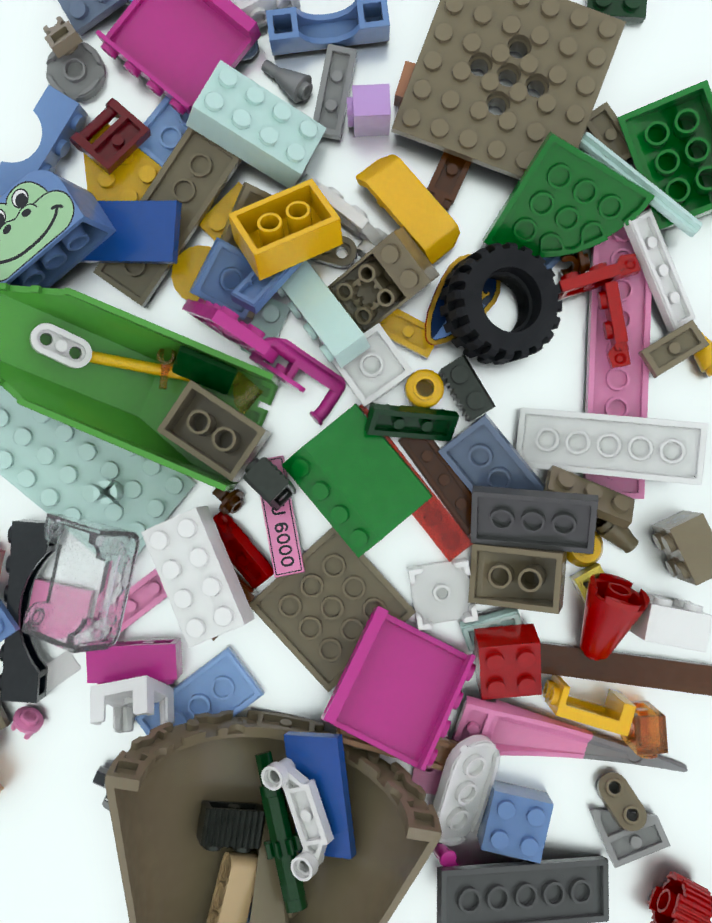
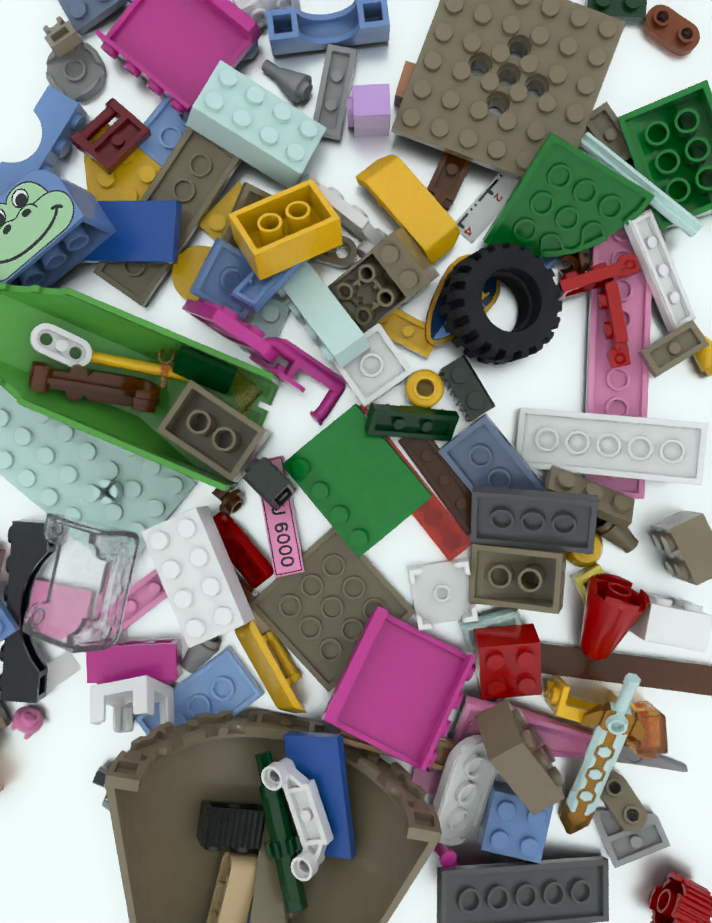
(96, 386): none -> reddish brown piece
(200, 654): none -> light grey cone
(268, 669): none -> yellow piece
(486, 206): none -> white sticker
(520, 756): none -> dark tan brick
(612, 726): none -> sword
(669, 32): none -> copper plate

